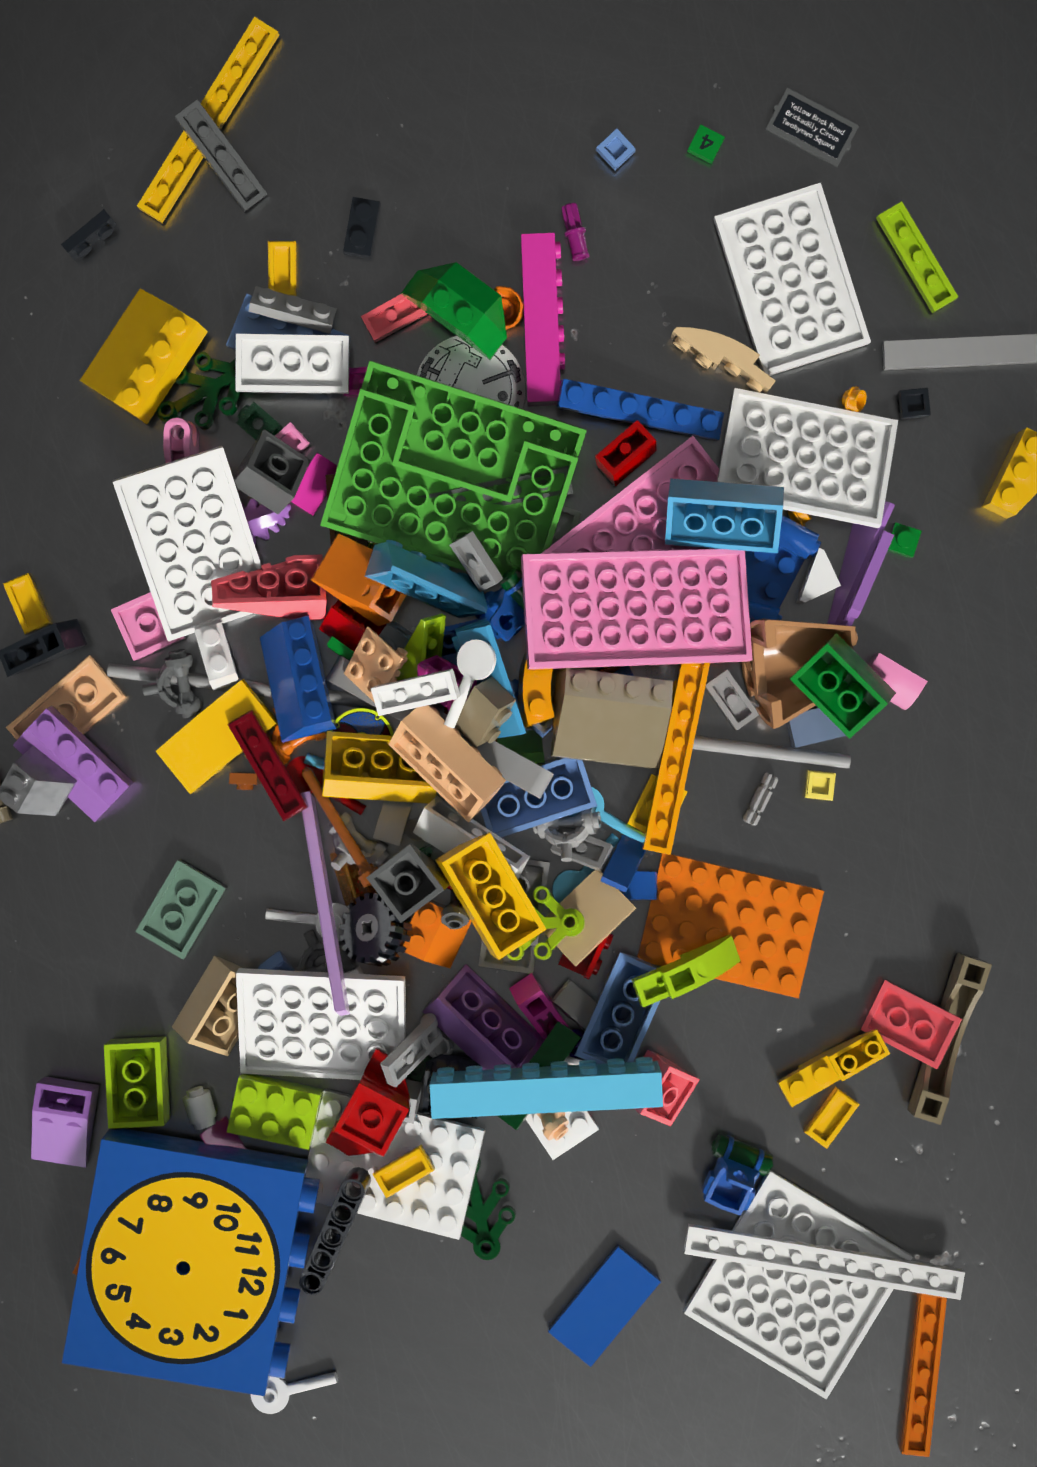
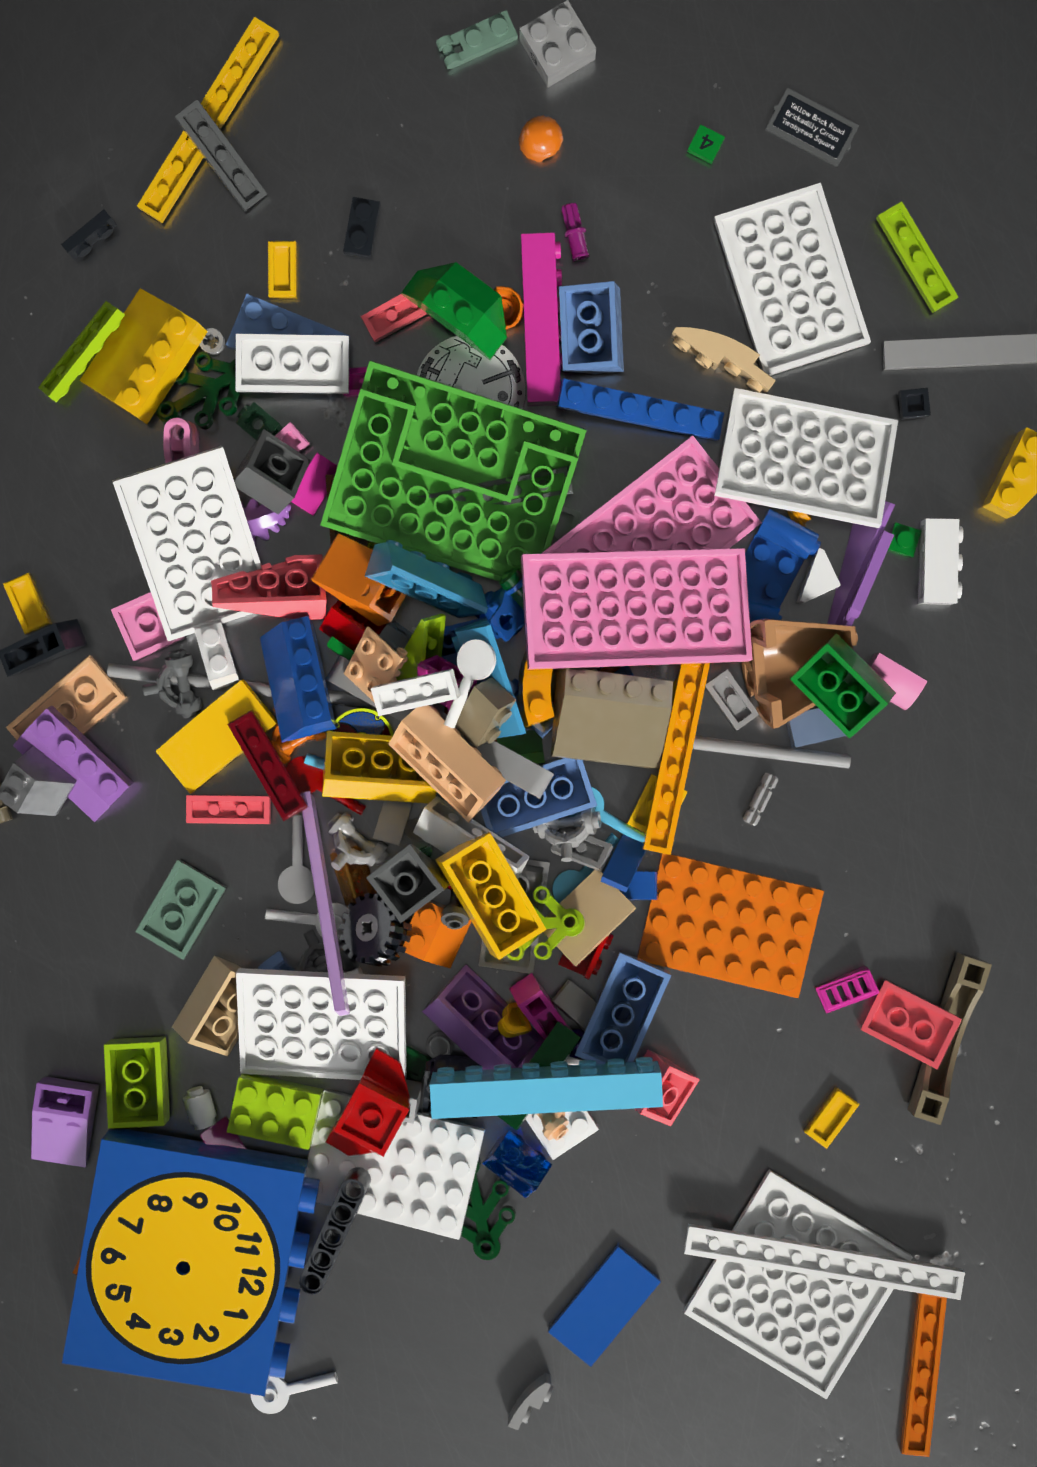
(81, 351): none -> lime plate
(220, 346): none -> light grey bush
(228, 809): none -> coral plate
(244, 780): dark orange plate -> none
(292, 309): light grey plate -> none
(296, 881): none -> light grey piece
(365, 868): dark orange piece -> none
(403, 1171): yellow tile -> none
(412, 1050): light grey plate -> none
(476, 561): light grey plate -> none
(477, 39): none -> sand green plate
(513, 1022): none -> yellow tile
(517, 1163): none -> clear blue brick
(533, 1395): none -> light grey slope
(540, 138): none -> orange hair
(557, 43): none -> light grey brick
(591, 328): none -> medium blue slope
(615, 149): medium blue plate -> none
(626, 453): red brick -> none
(688, 972): lime slope -> none
(724, 515): dark azure slope -> none
(735, 1174): blue piece -> none
(819, 785): light yellow tile -> none
(832, 1066): yellow slope -> none
(850, 999): none -> dark pink slope
(854, 399): light orange plate -> none
(940, 561): none -> white brick

